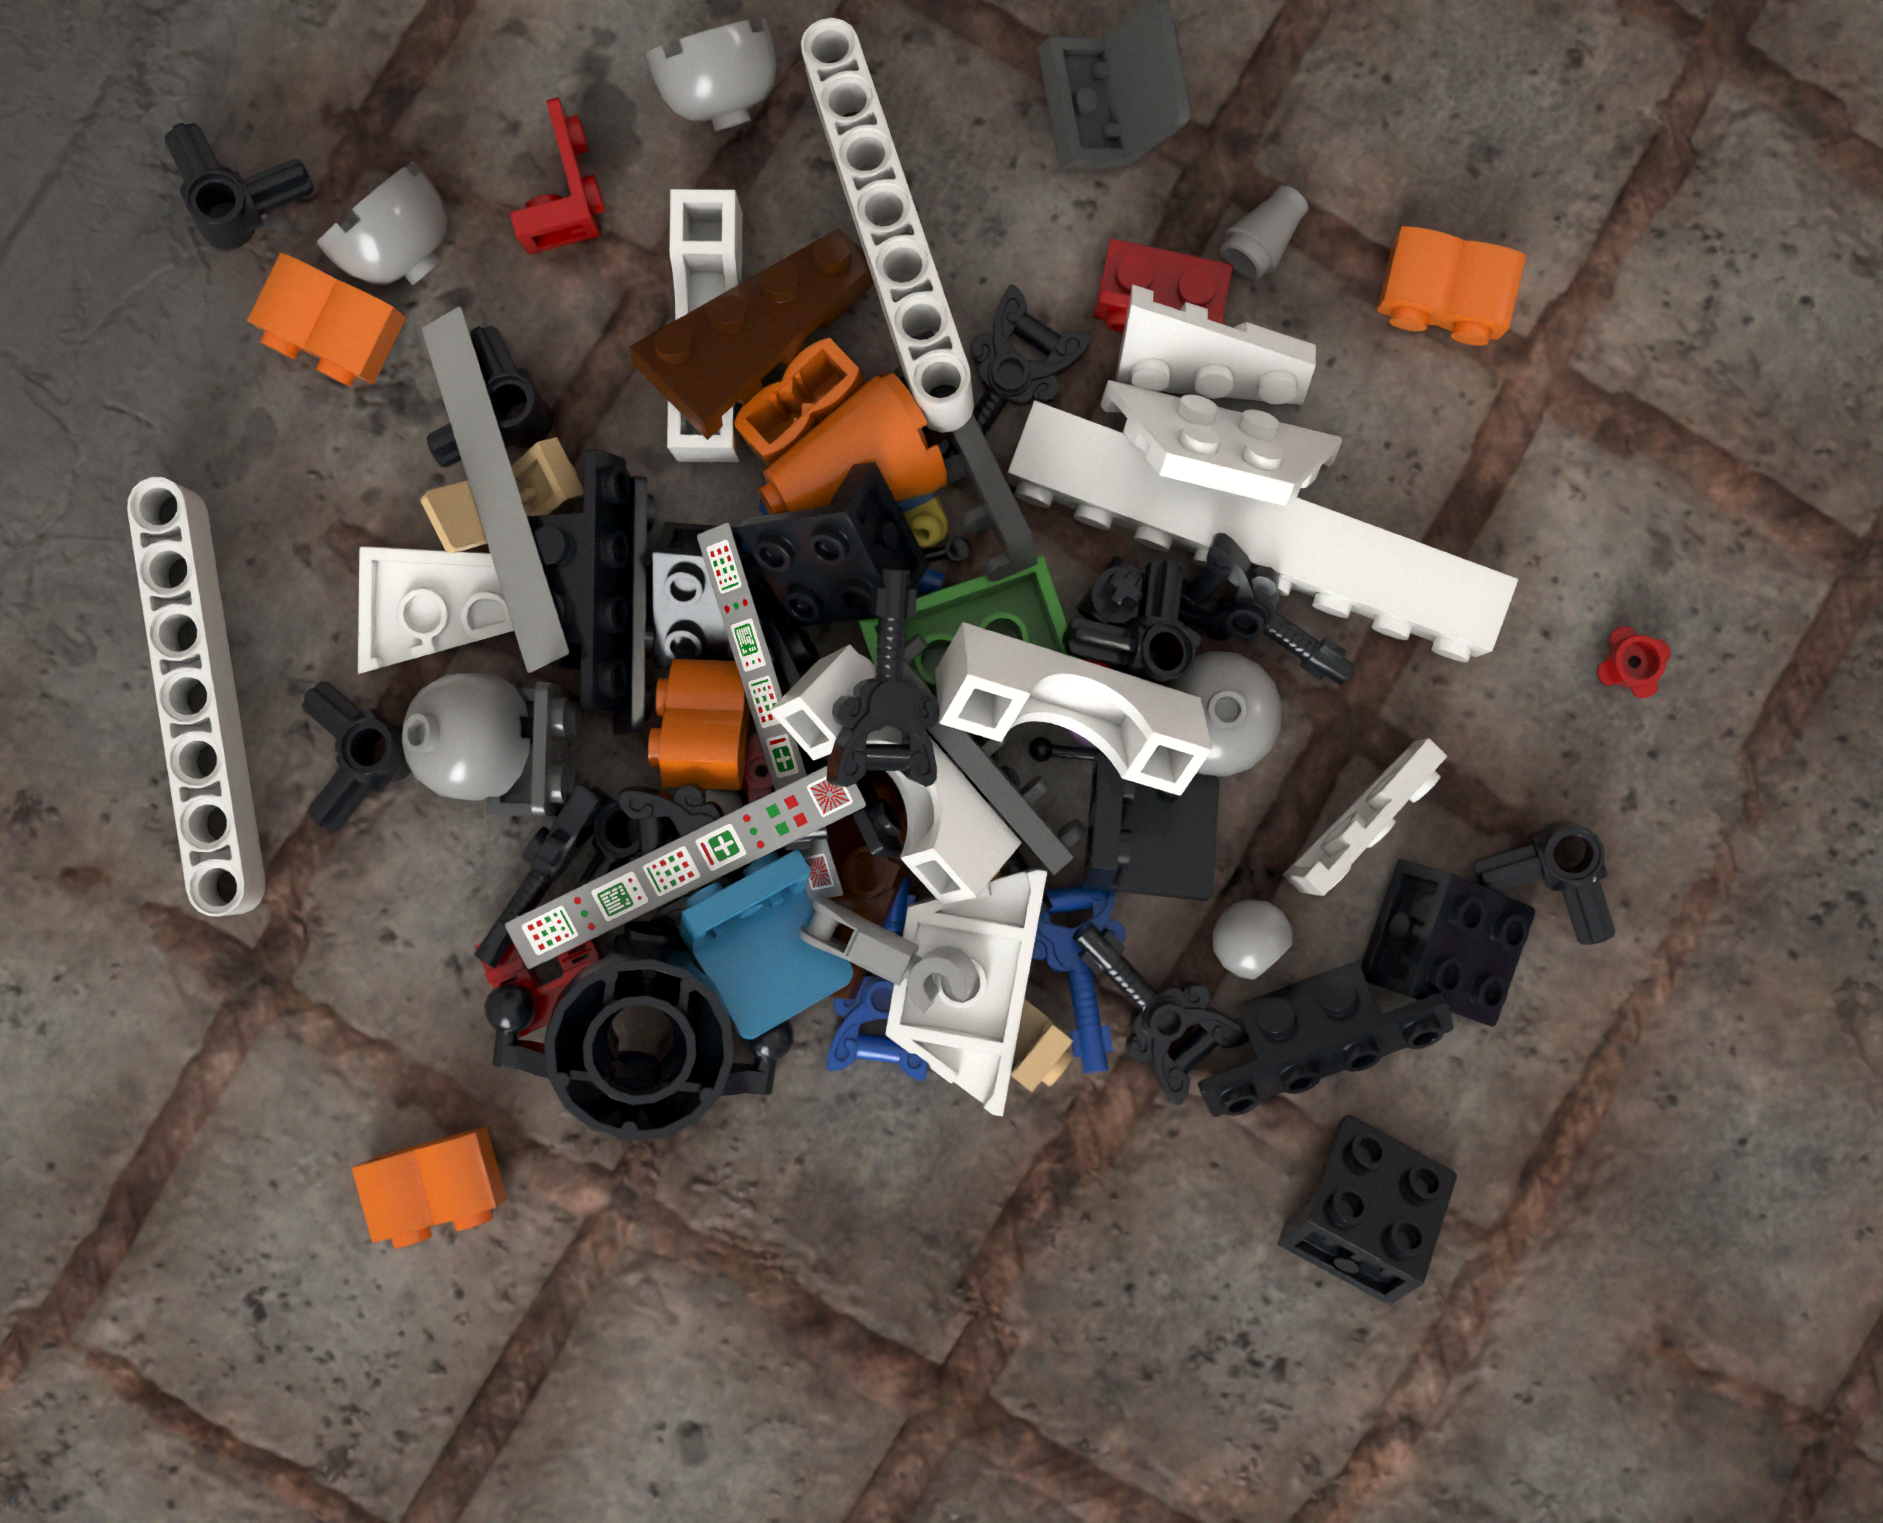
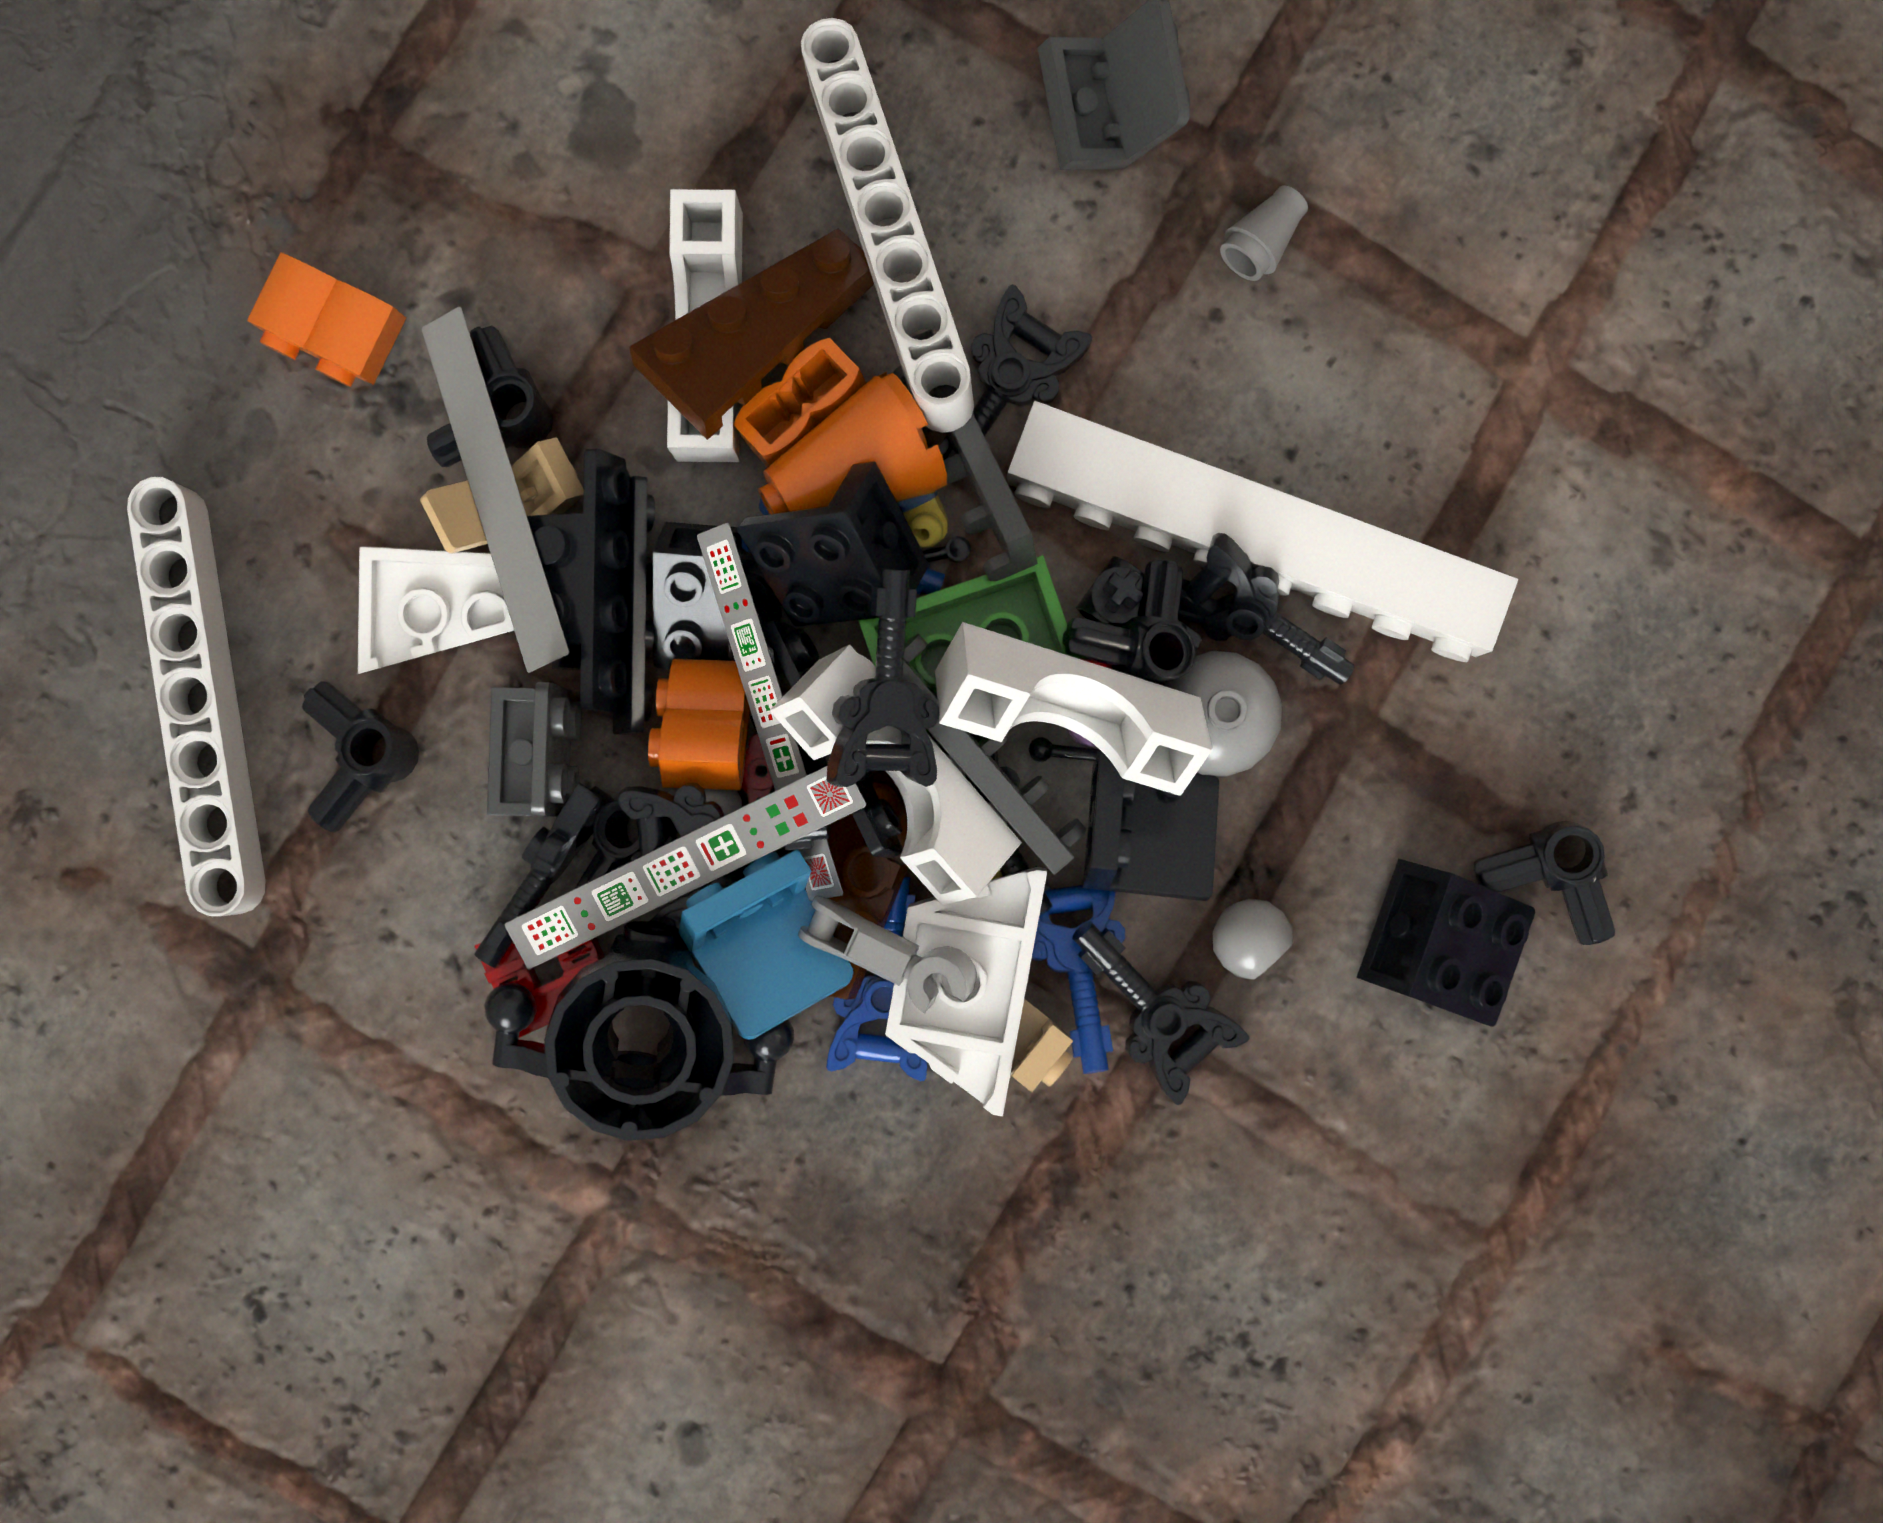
(210, 185): black axle -> none
(390, 231): light grey cylinder -> none
(429, 1186): orange brick -> none
(466, 736): light grey cylinder -> none
(559, 221): red bracket -> none
(717, 73): light grey cylinder -> none
(1169, 274): red bracket -> none
(1196, 356): white wing -> none
(1219, 446): white wing -> none
(1317, 1032): black bracket -> none
(1366, 819): white wing -> none
(1372, 1213): black bracket -> none
(1450, 285): orange brick -> none
(1651, 656): red plate -> none

